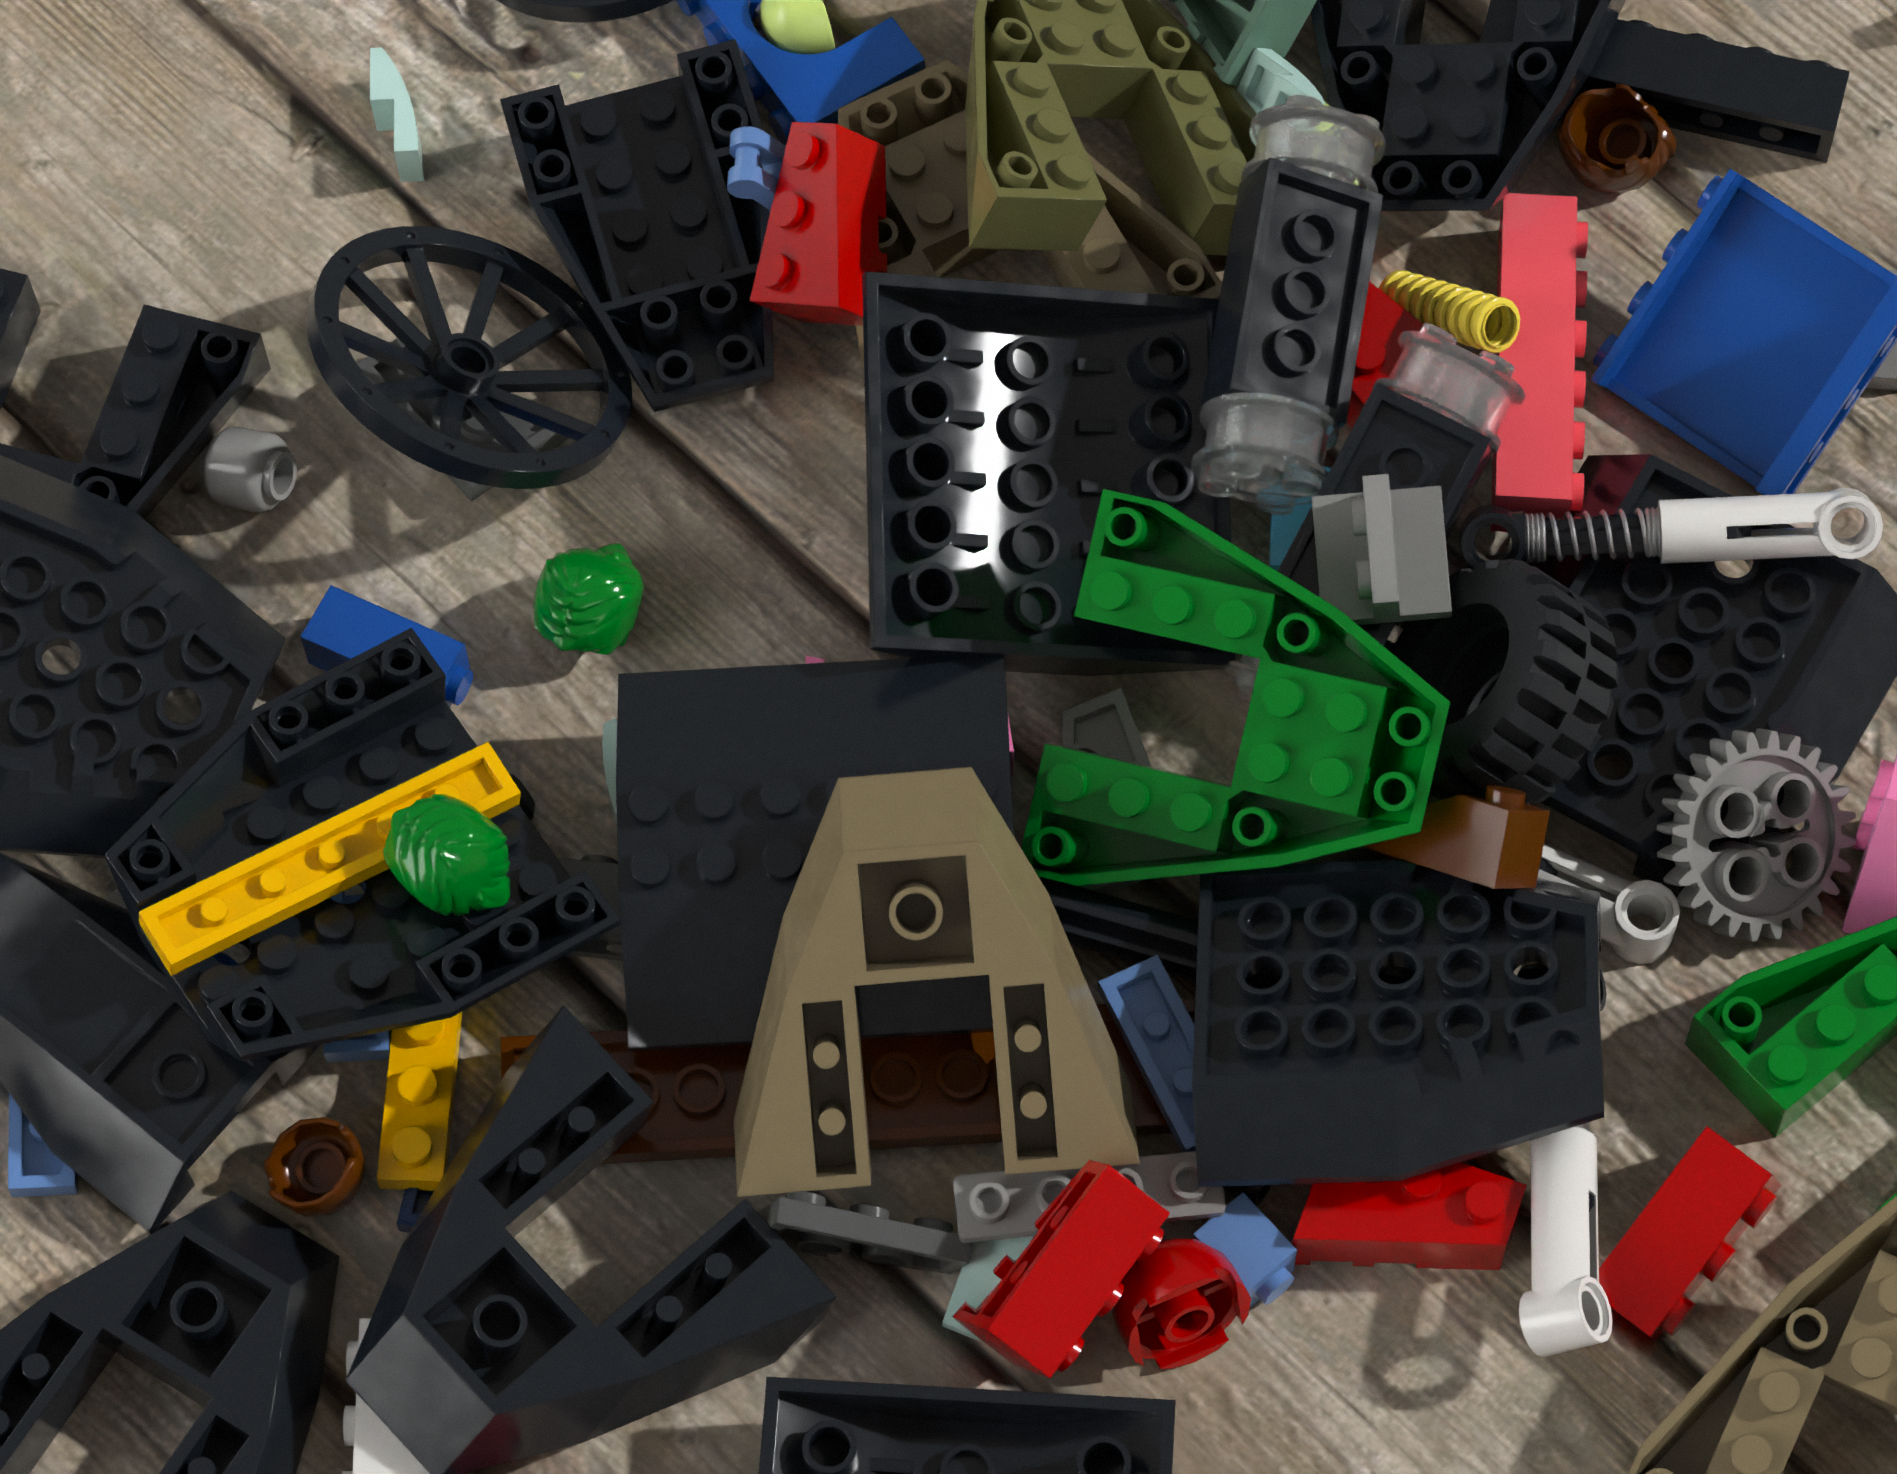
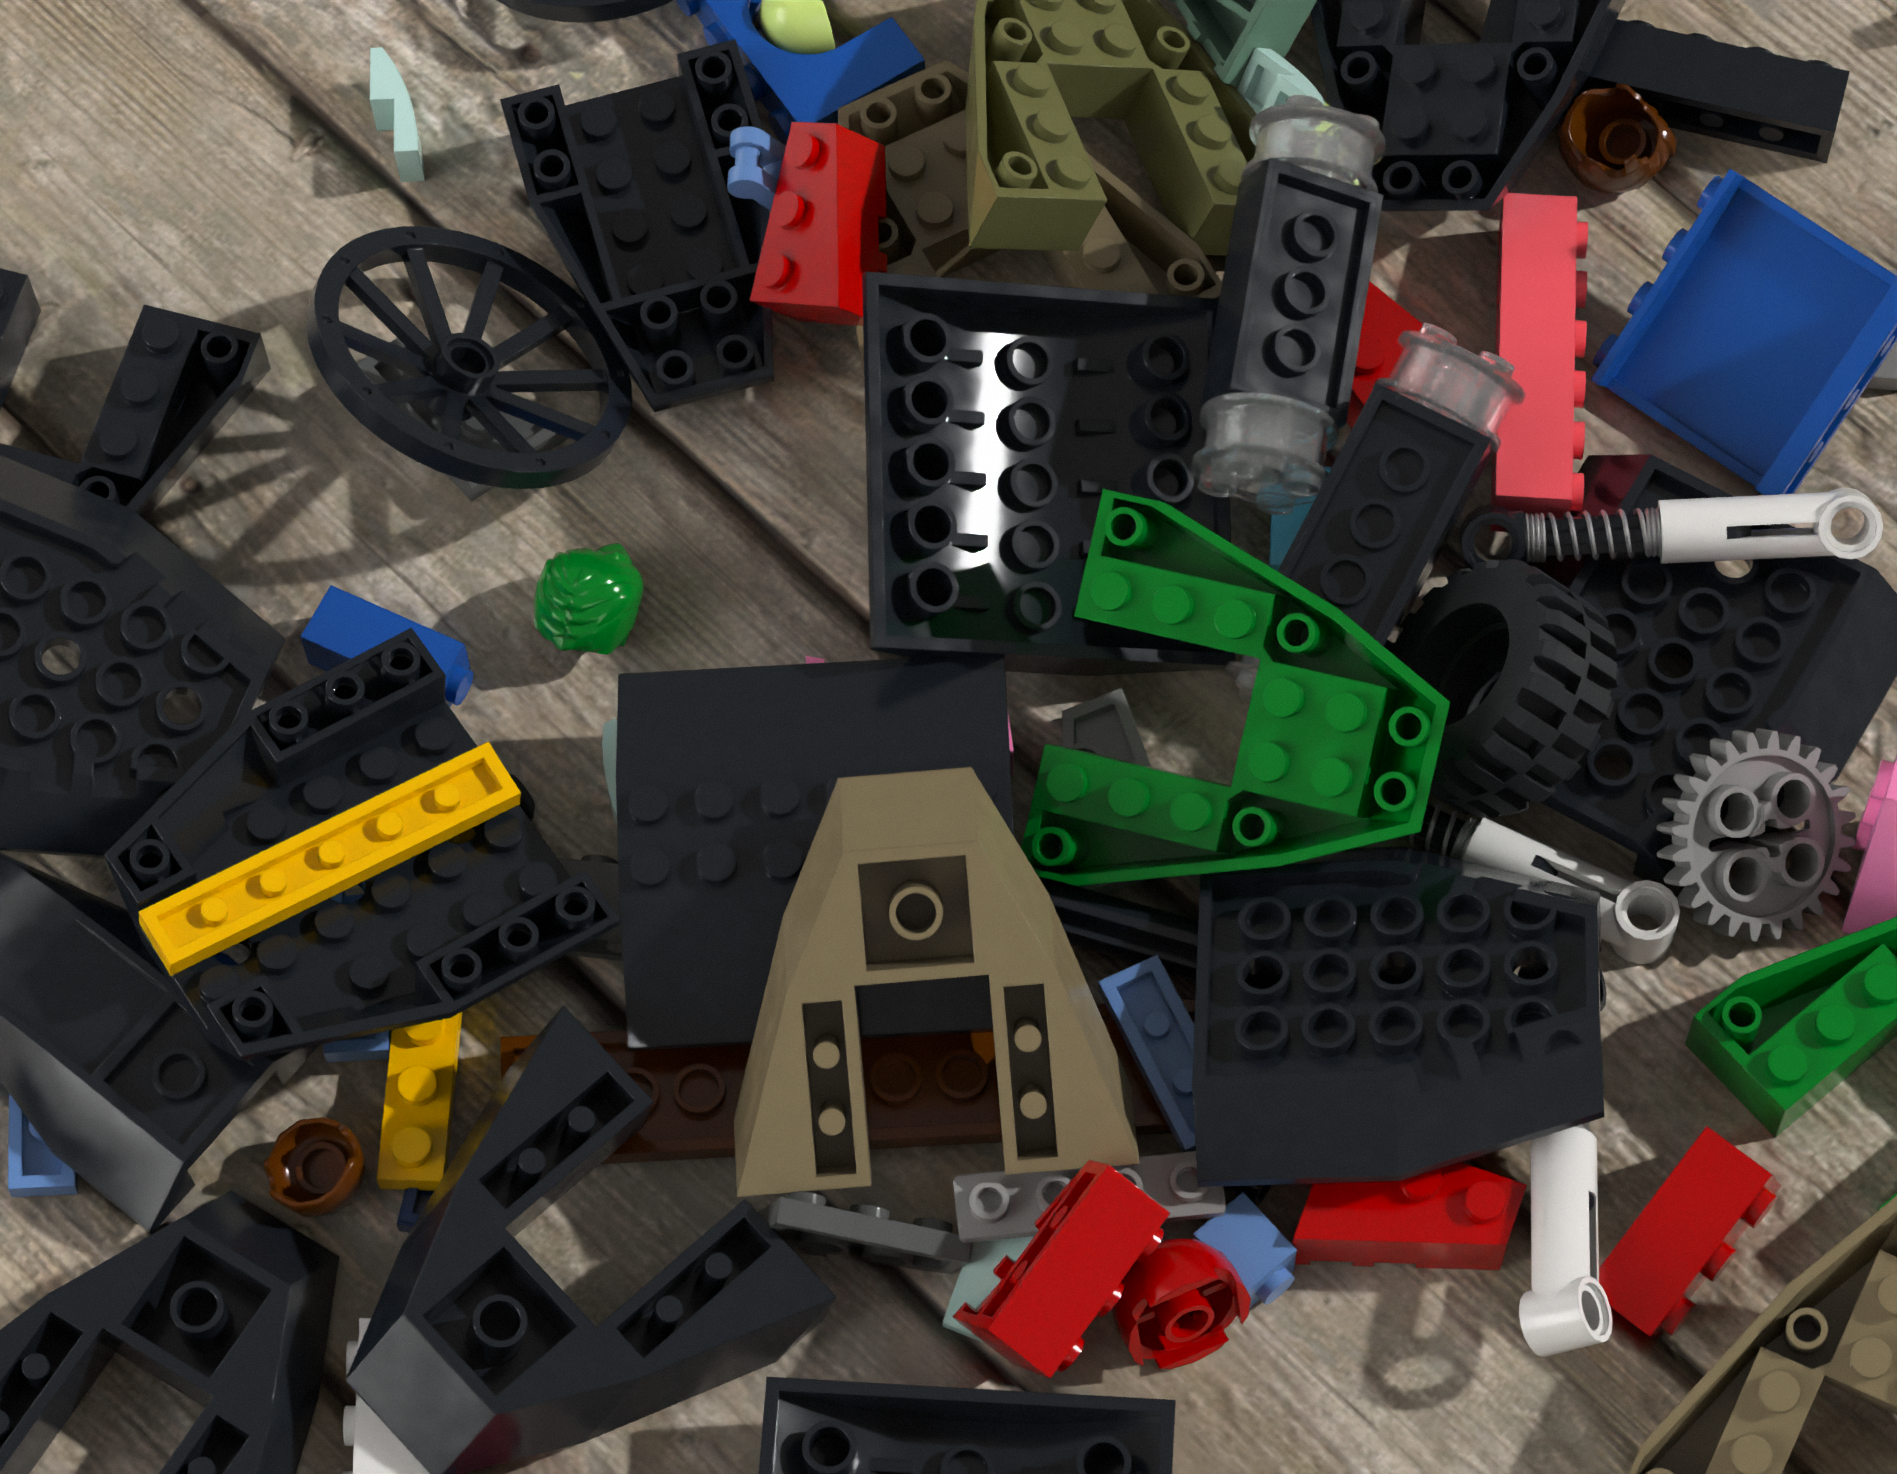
(248, 469): light grey head -> none
(449, 856): green hair -> none
(1383, 553): light grey bracket -> none
(1467, 314): light yellow piece -> none
(1478, 838): reddish brown slope -> none

